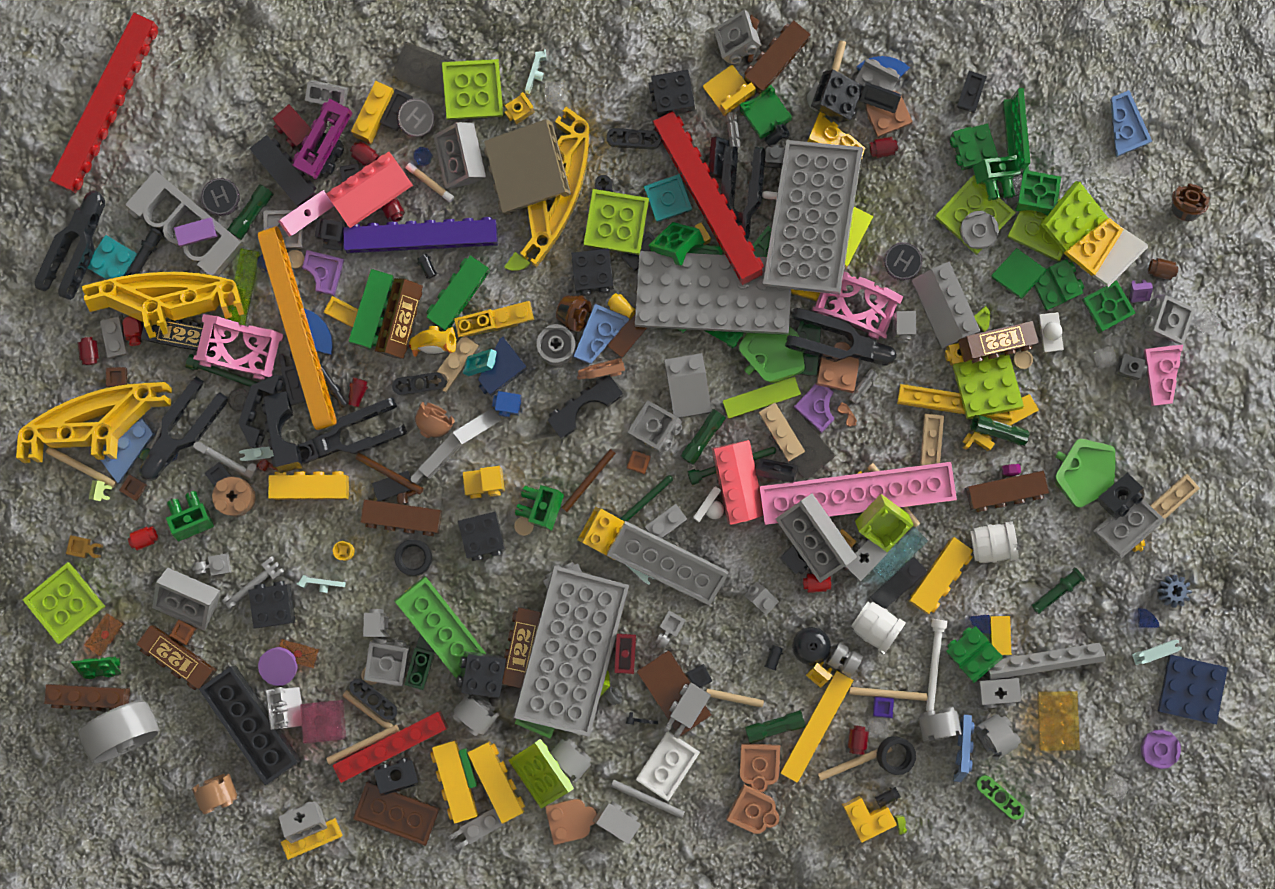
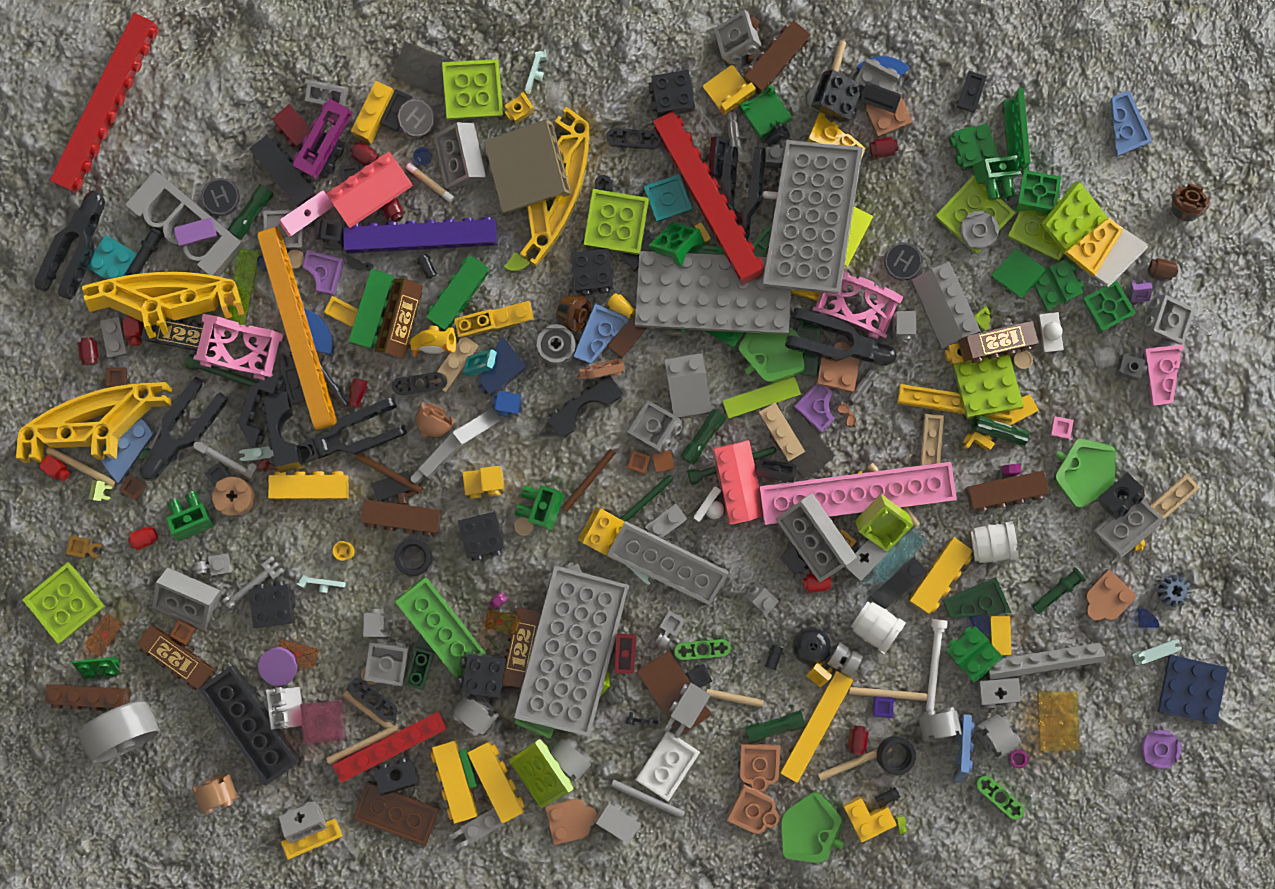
(54, 468): none -> red arm
(357, 264): none -> black piece
(498, 600): none -> magenta tile
(502, 622): none -> clear orange tile
(663, 461): none -> dark orange tile
(697, 643): none -> bright green beam
(811, 829): none -> bright green animal
(980, 599): none -> dark green wing
(1018, 758): none -> magenta tile
(1061, 427): none -> bright pink plate
(1108, 597): none -> nougat plate

